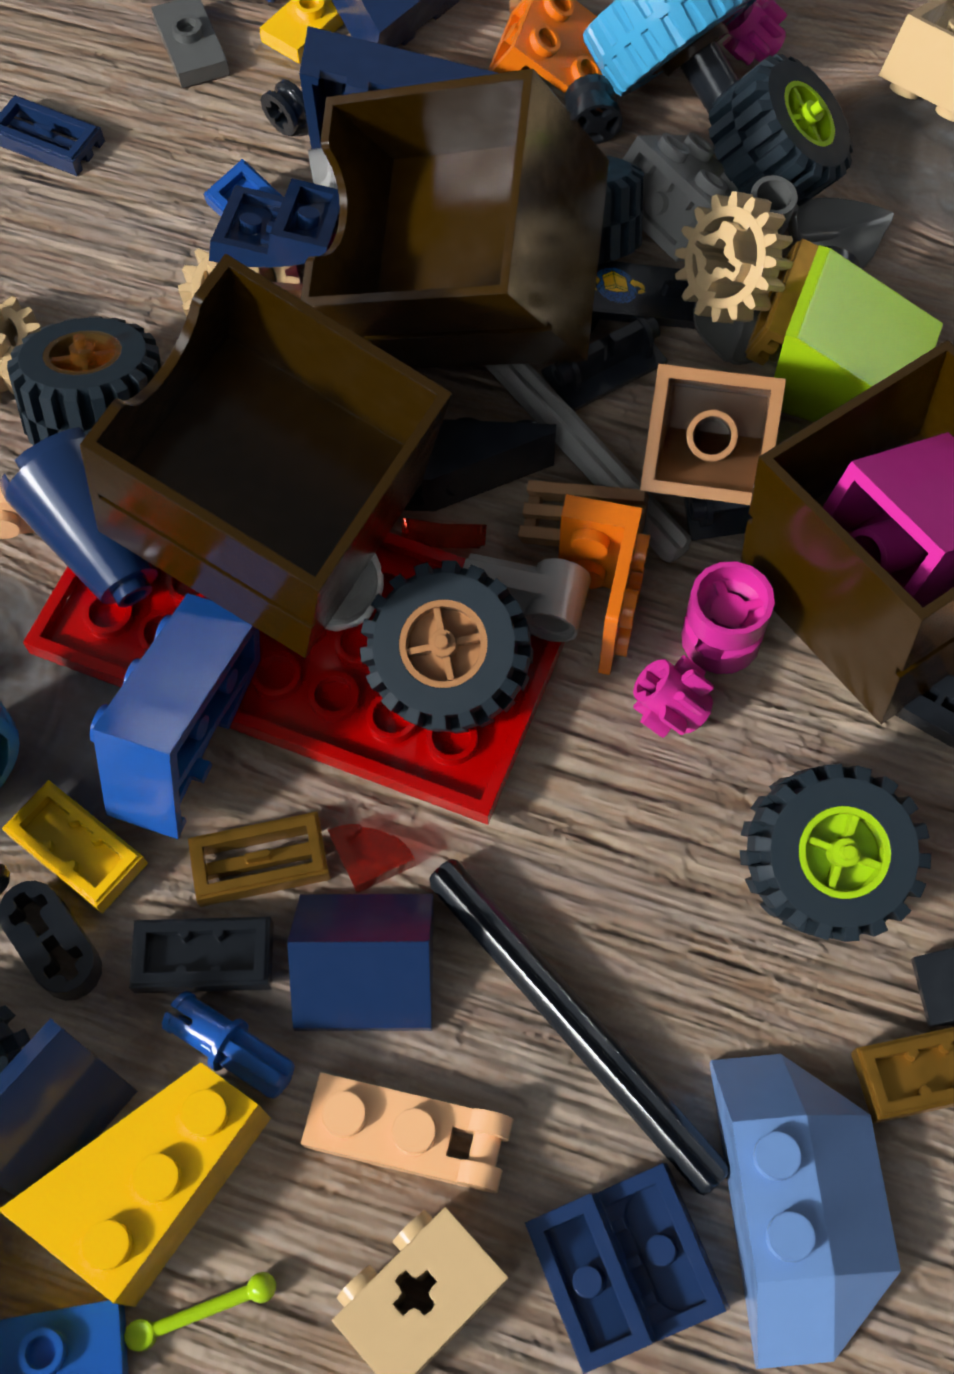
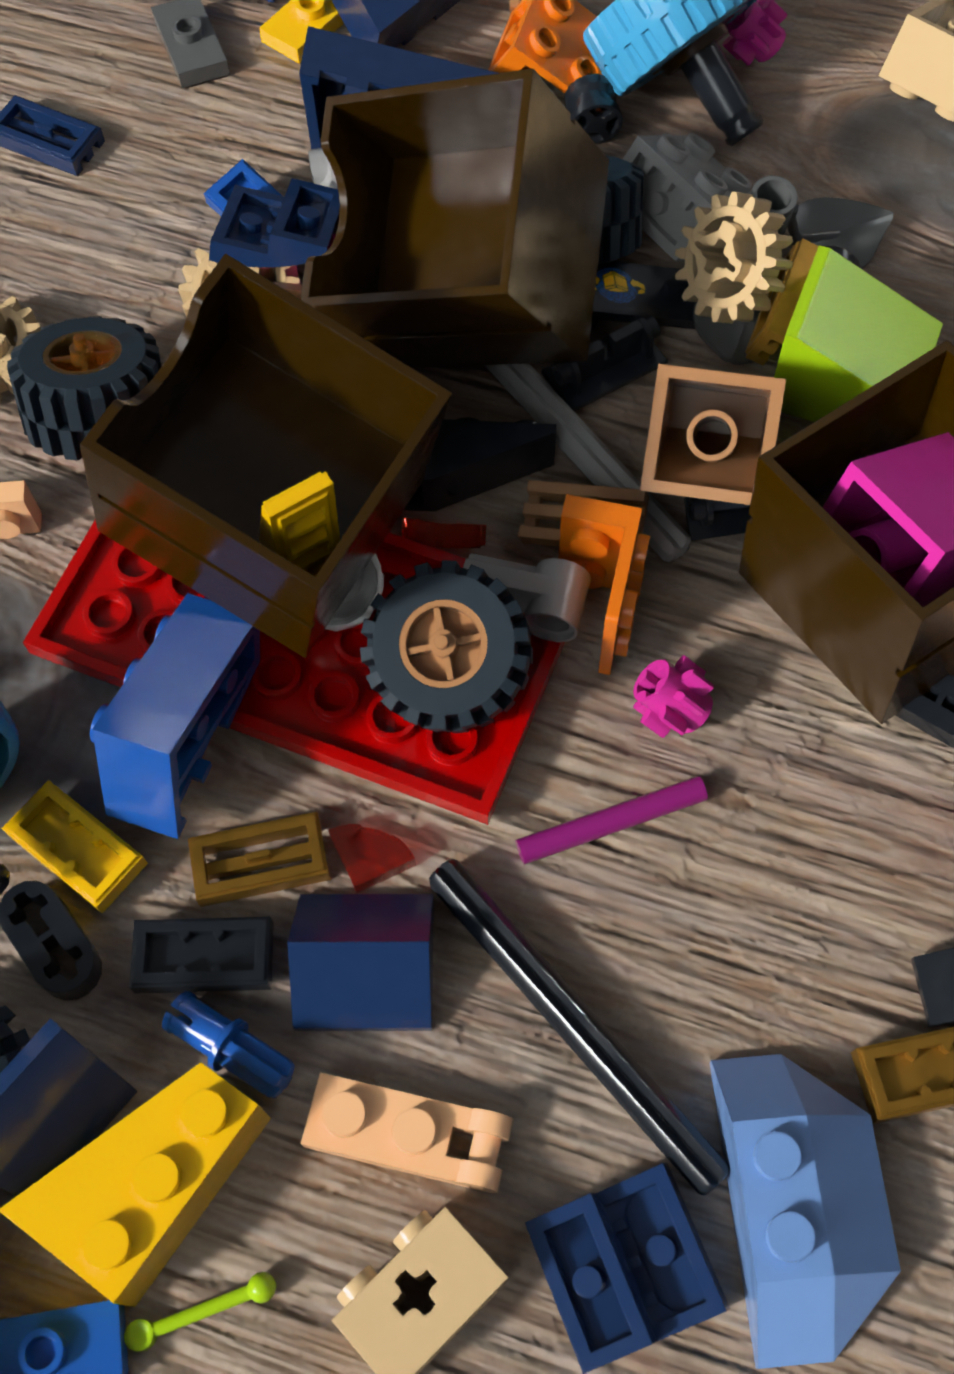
(57, 504): dark blue cone -> none
(284, 107): black bush -> none
(302, 523): none -> yellow slope
(611, 820): none -> magenta bar
(727, 617): dark pink wheel -> none
(781, 125): black wheel -> none
(835, 852): black wheel -> none

